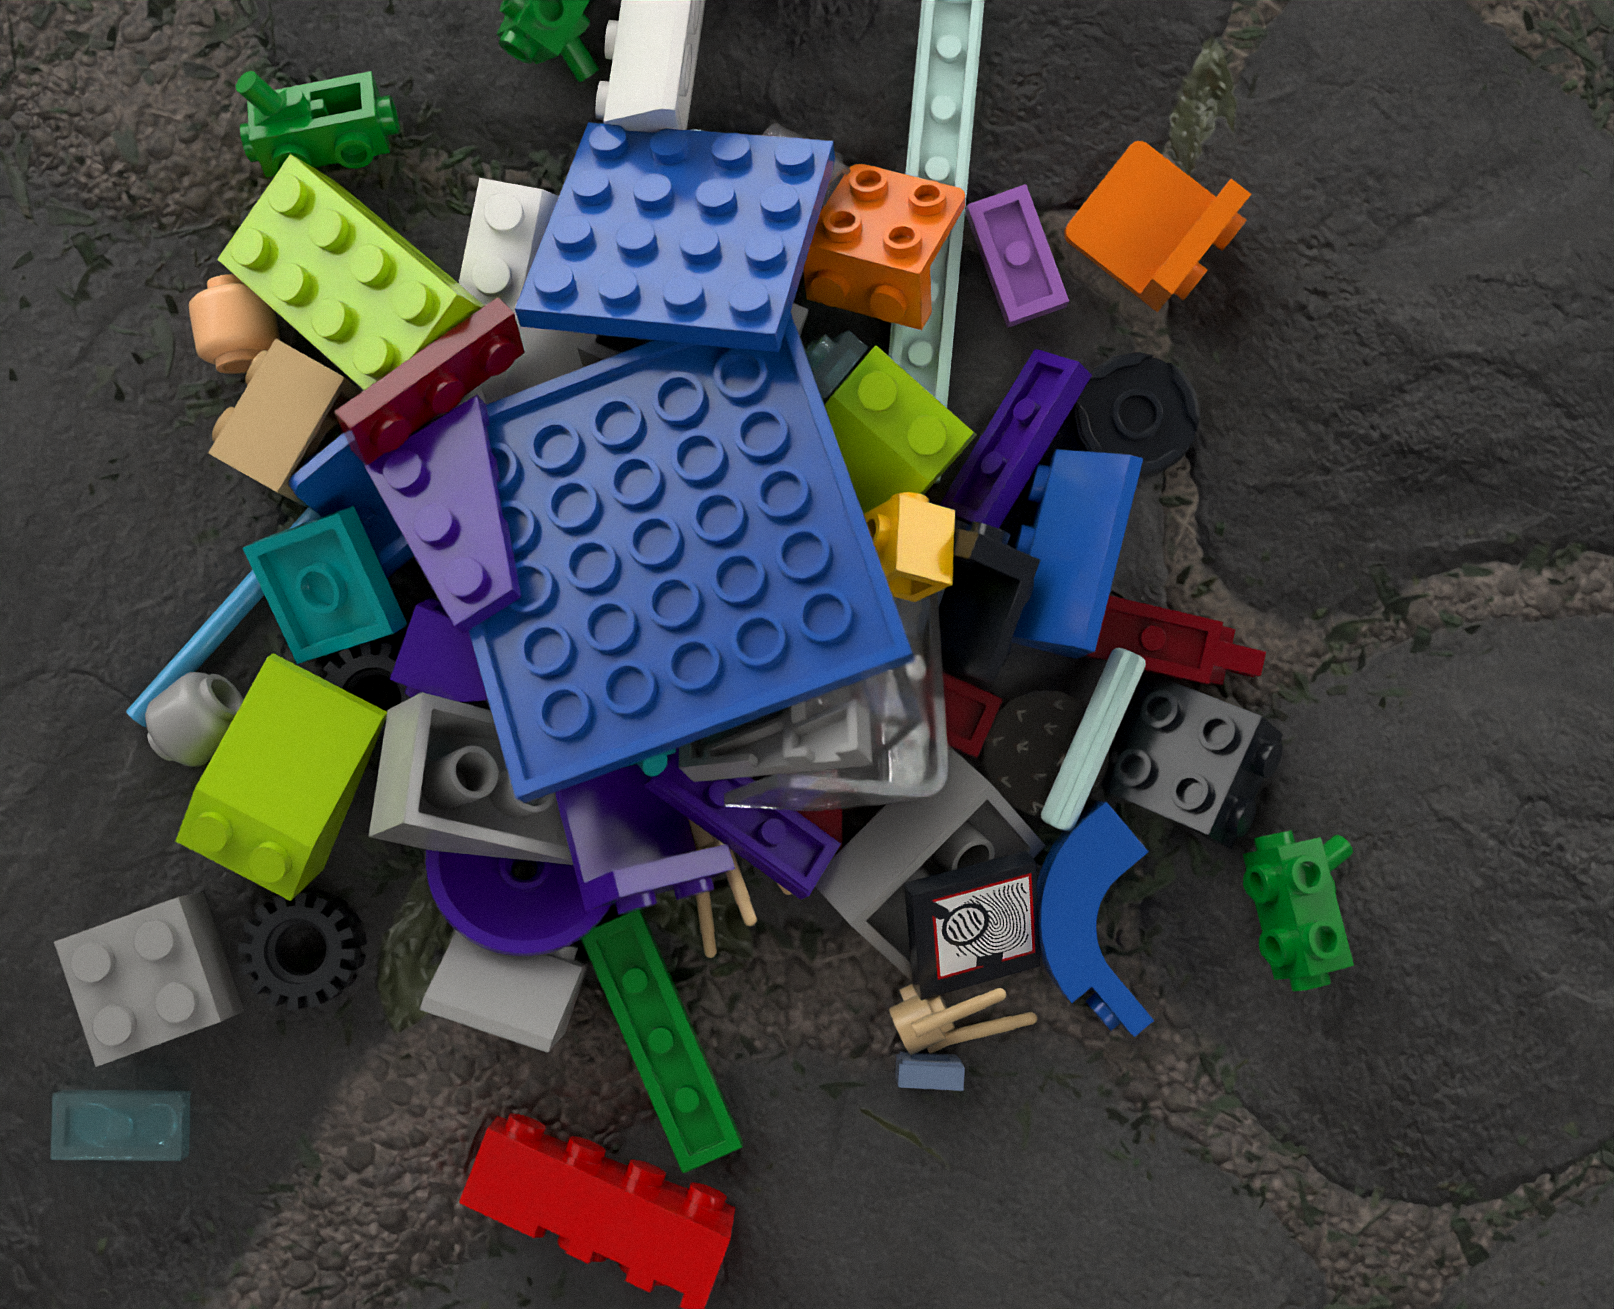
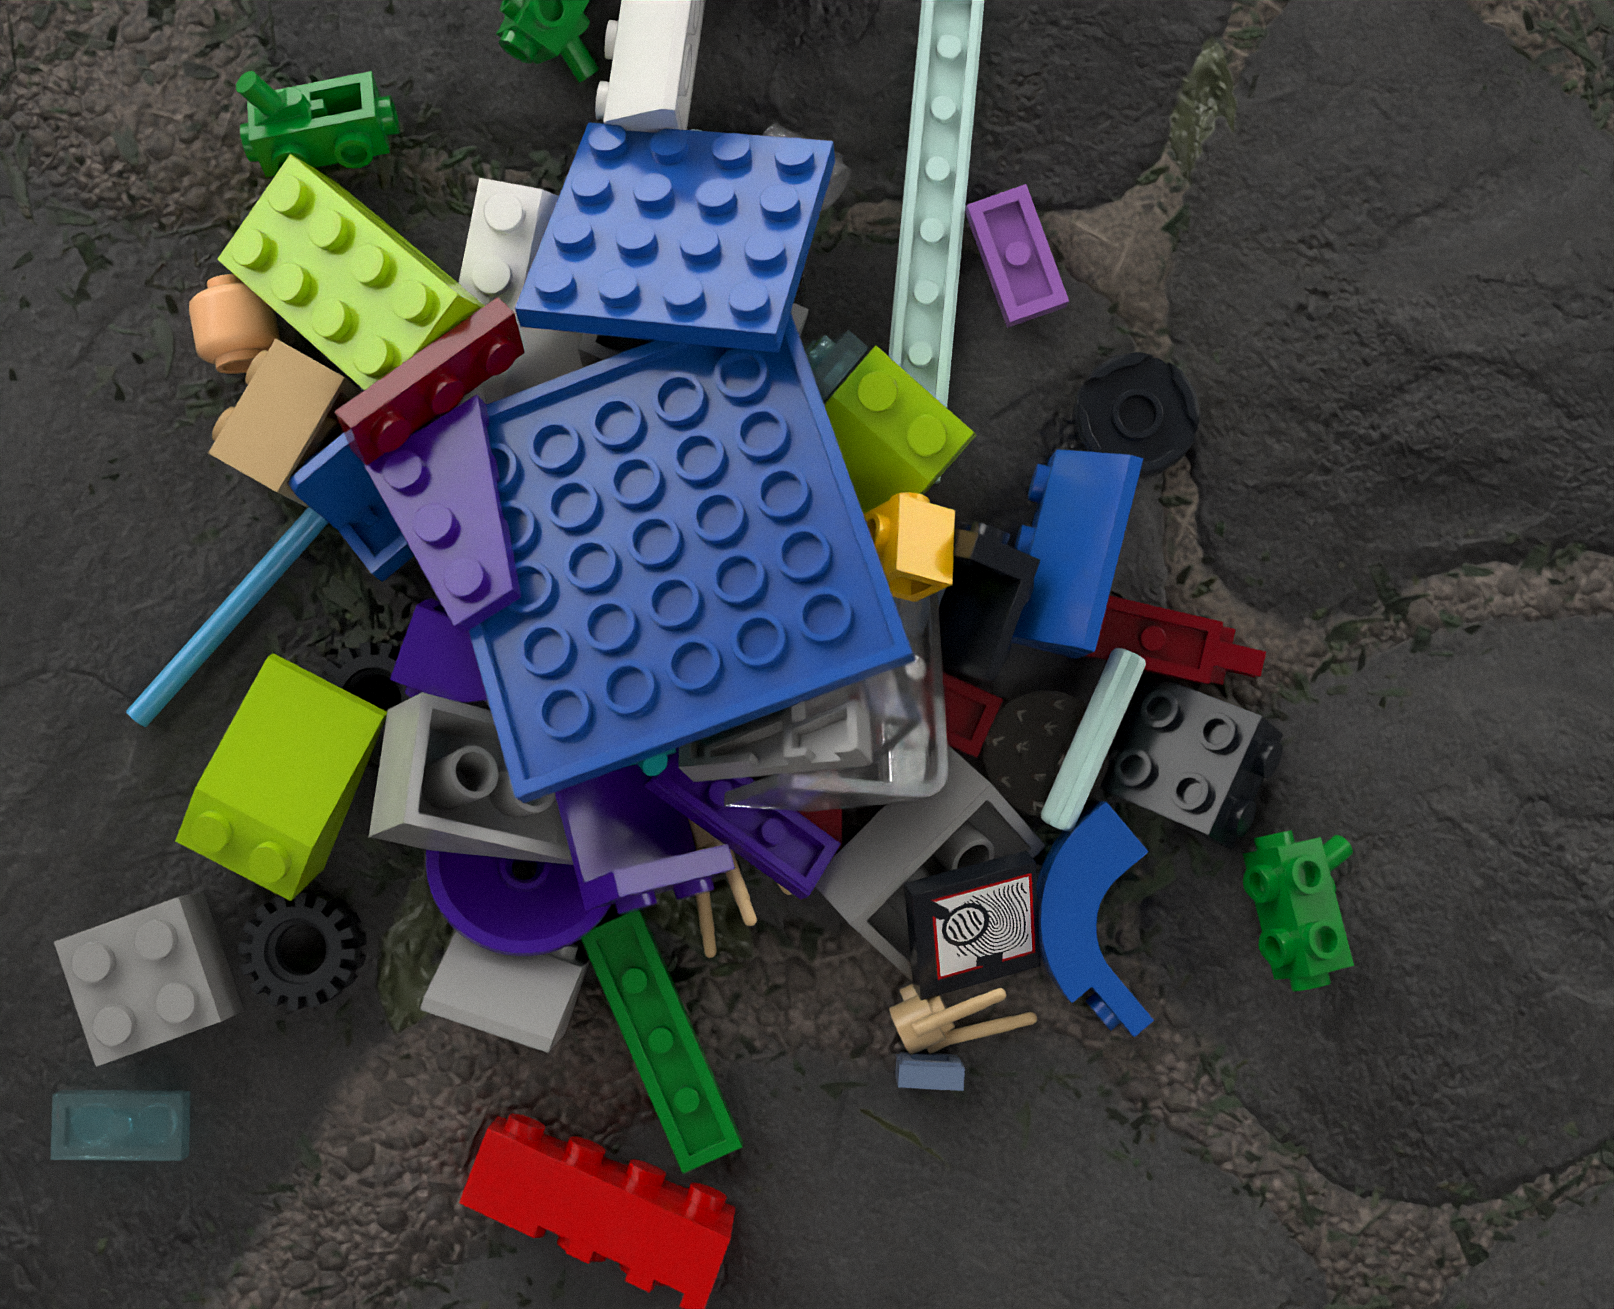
(192, 718): light grey head -> none
(325, 585): teal plate -> none
(879, 244): orange bracket -> none
(1016, 438): dark purple plate -> none
(1154, 225): orange bracket -> none

